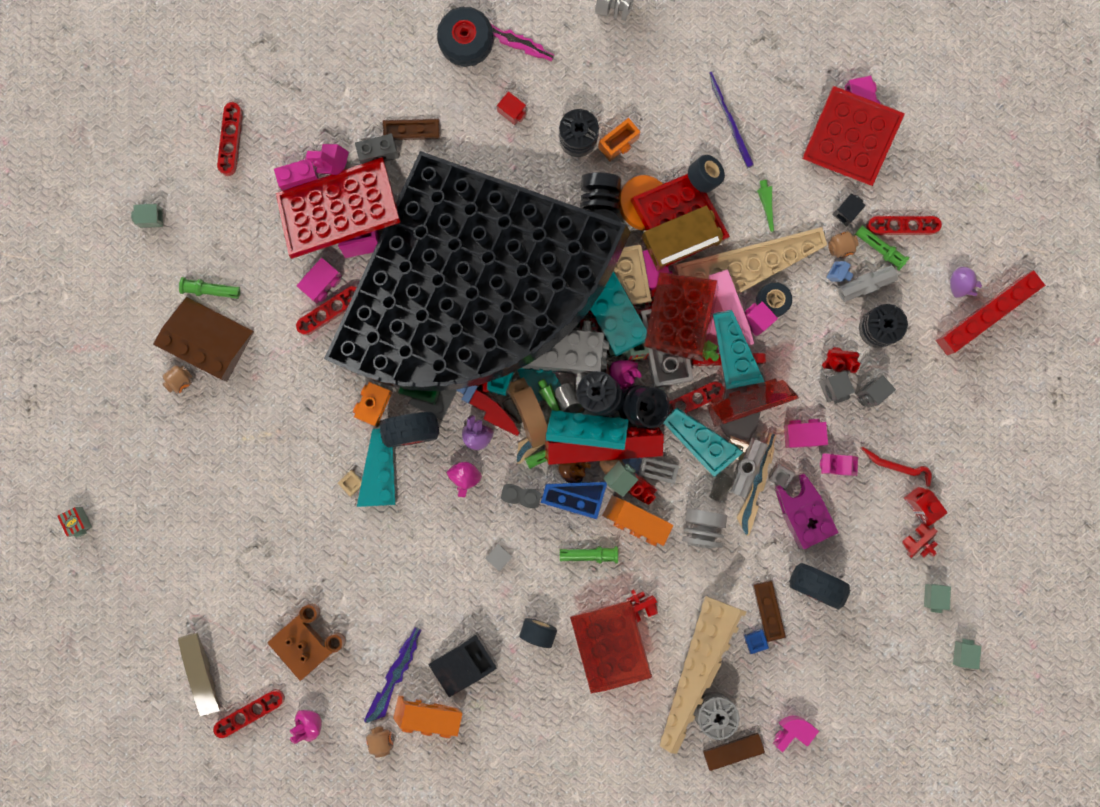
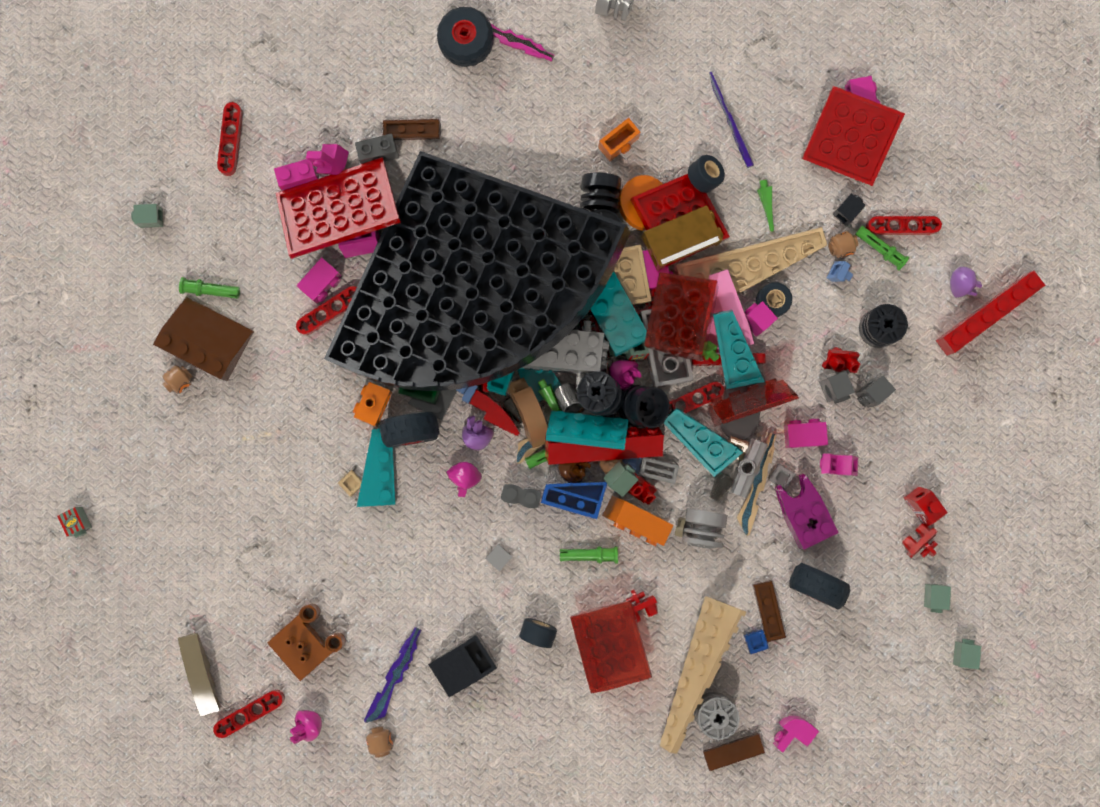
(427, 718): orange wedge -> none
(512, 108): red brick -> none
(578, 143): black wheel -> none
(679, 531): none -> dark tan tile
(868, 283): light grey piece -> none
(898, 467): red piece -> none

